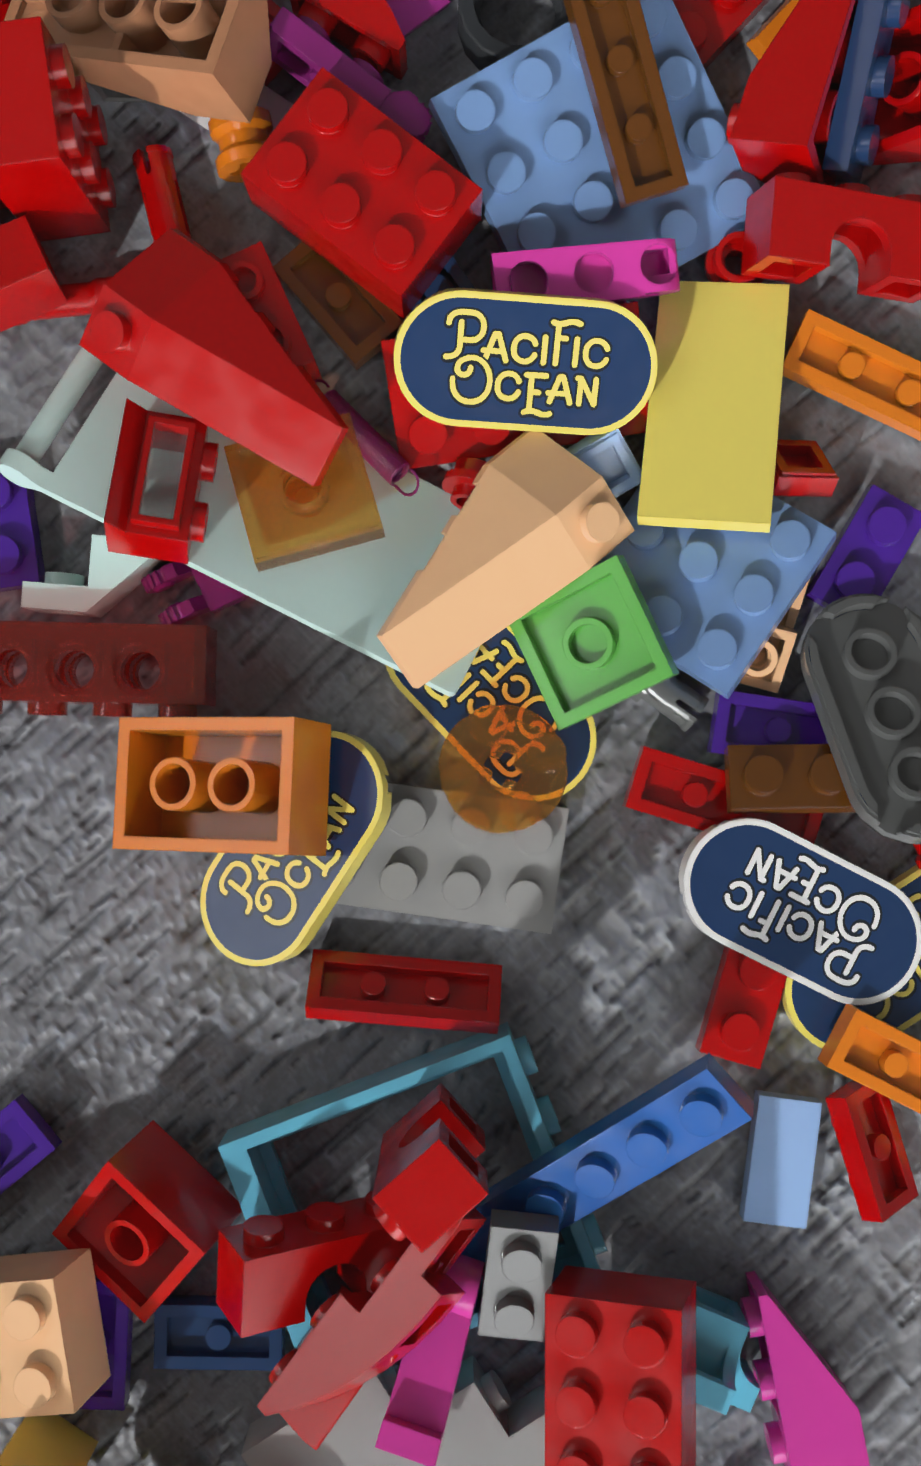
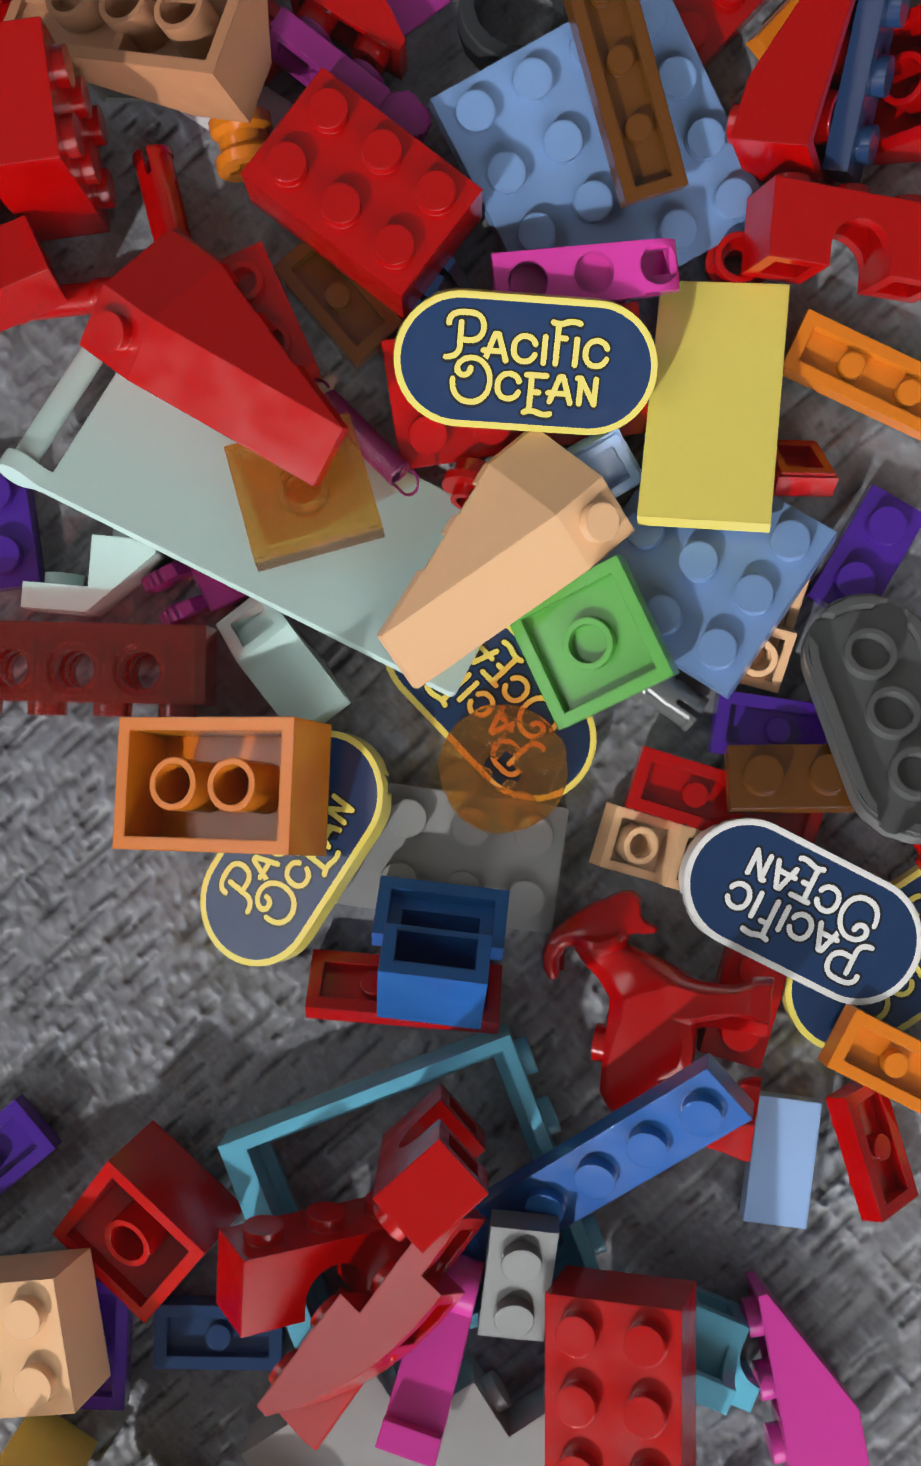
(158, 485): red window -> none
(281, 663): none -> light aqua slope
(436, 949): none -> blue plate
(641, 845): none -> light nougat slope
(654, 1007): none -> red animal

